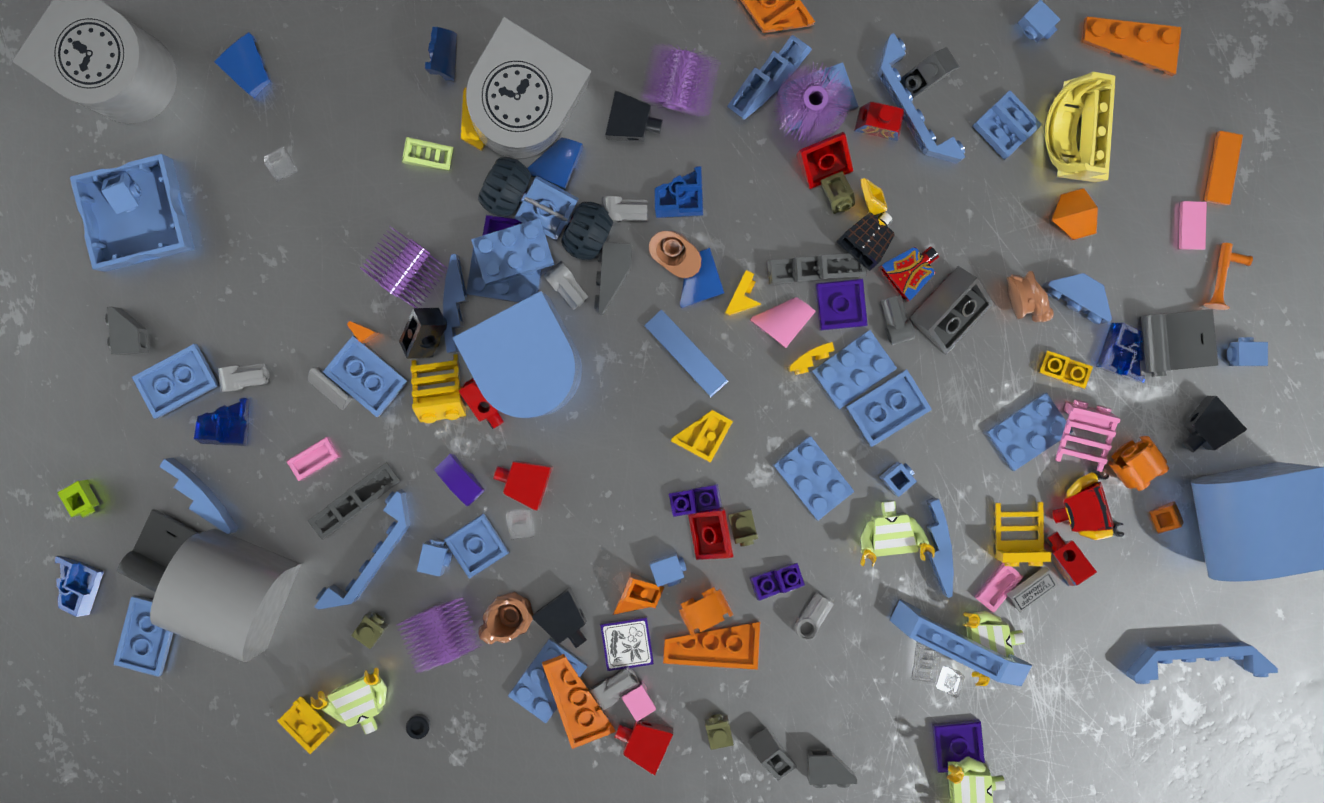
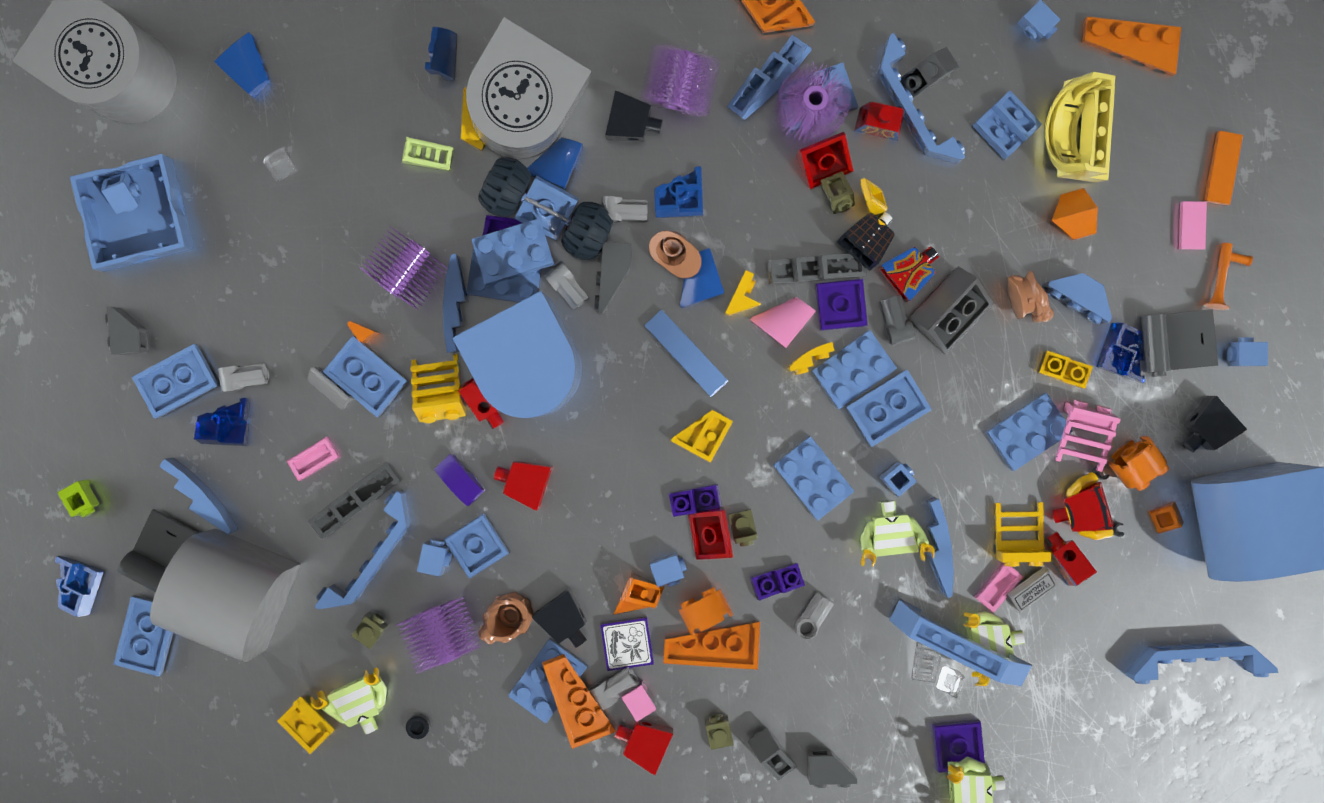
(423, 332): black brick -> none
(520, 524): clear slope -> none

